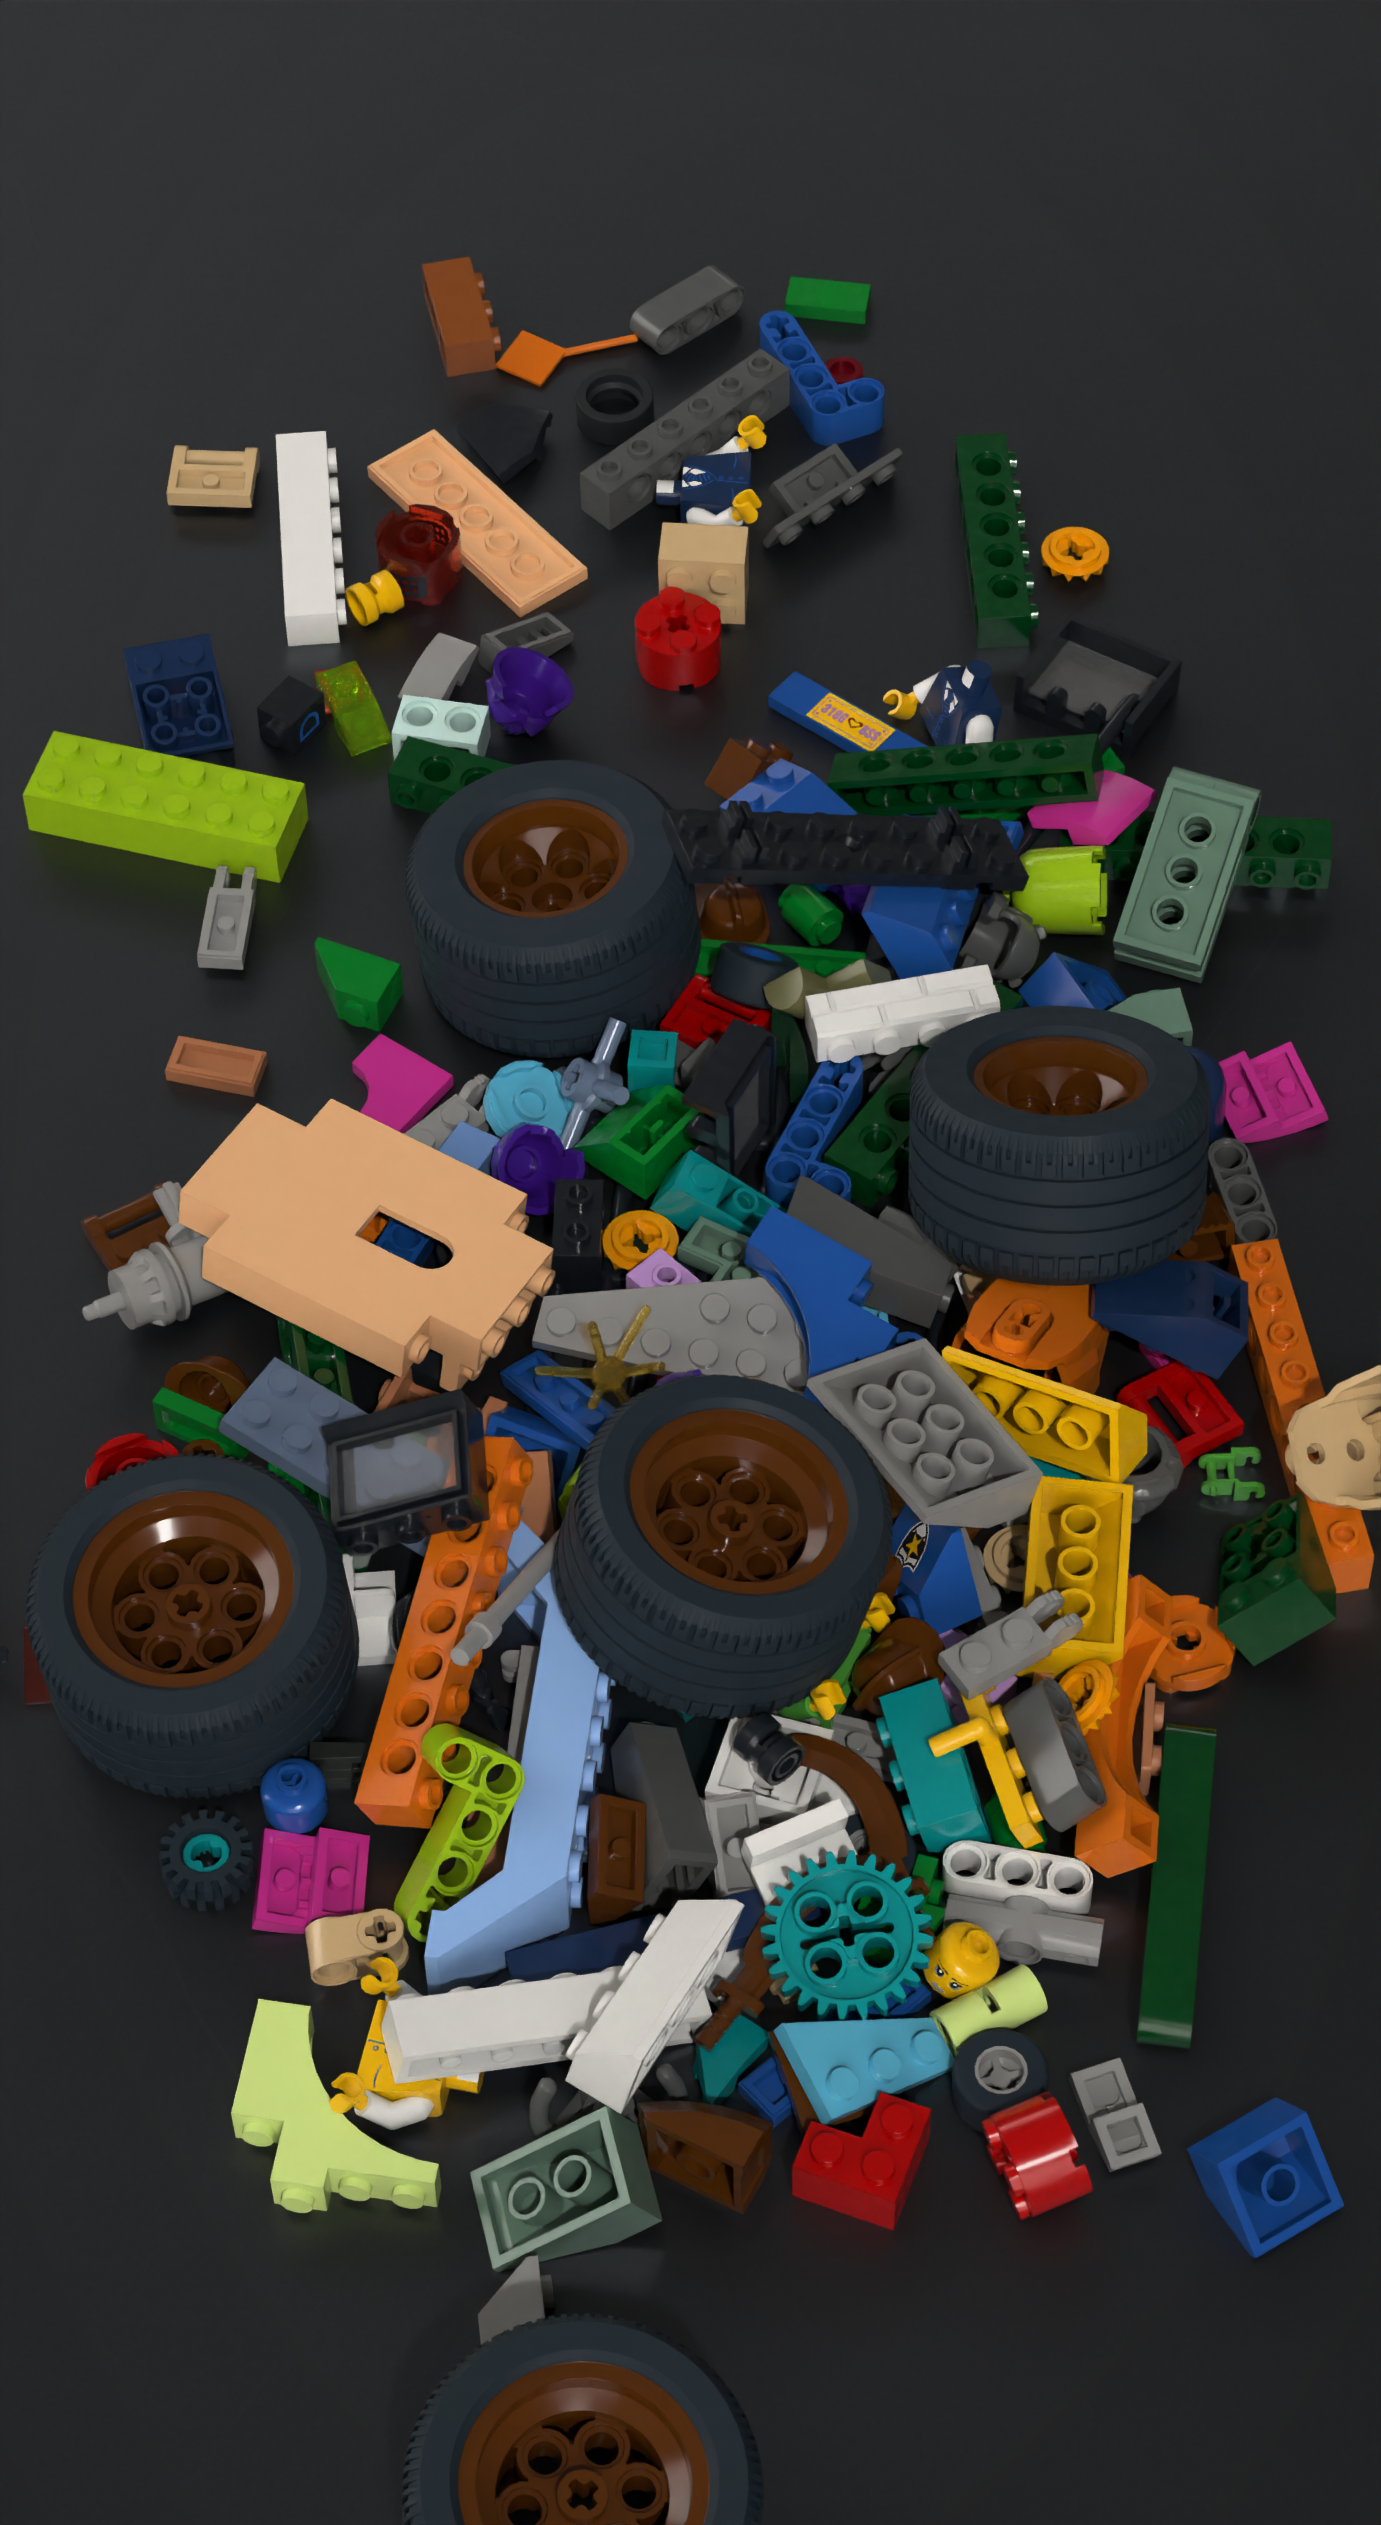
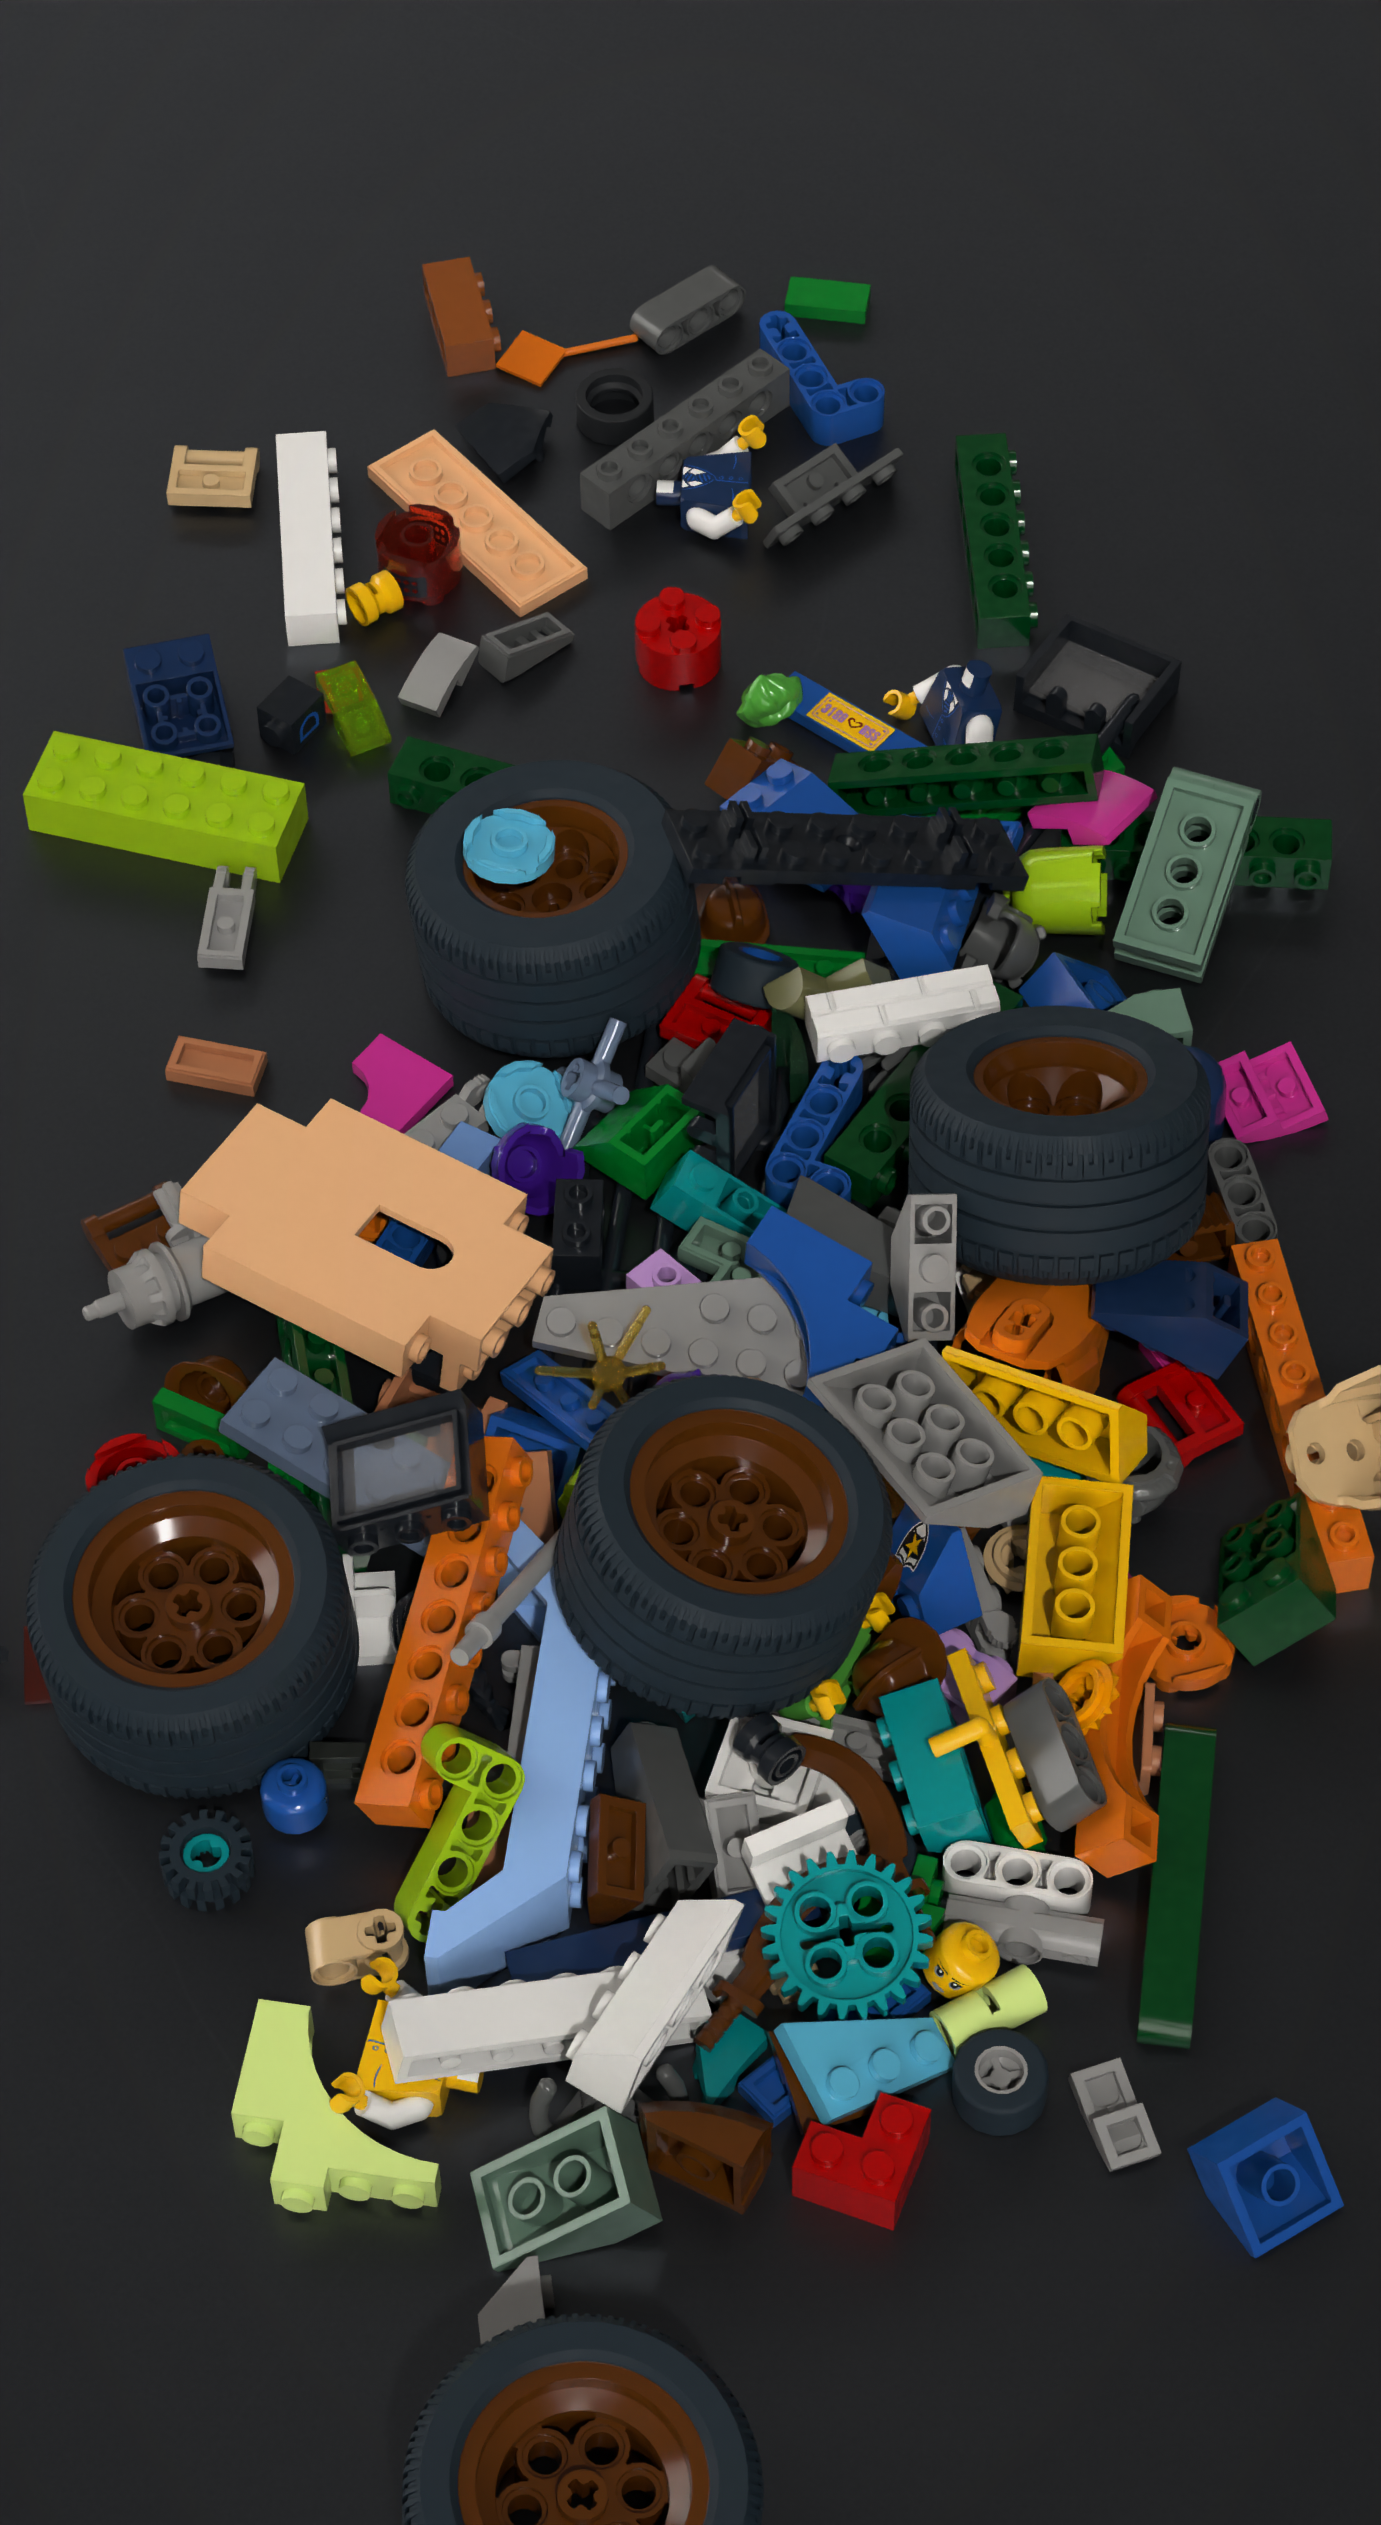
(308, 1878): dark pink slope -> none
(358, 983): green slope -> none
(443, 723): light aqua brick -> none
(509, 846): none -> medium azure tile
(526, 691): dark purple helmet -> none
(649, 1226): light orange gear -> none
(652, 1059): teal panel -> none
(707, 563): tan brick -> none
(770, 700): none -> bright green piece
(810, 914): green brick -> none
(844, 369): dark red tile -> none
(925, 1266): none -> light grey slope
(1008, 1646): light grey hinge -> none
(1036, 2155): red brick -> none
(1084, 543): light orange gear -> none
(1232, 1486): bright green piece -> none

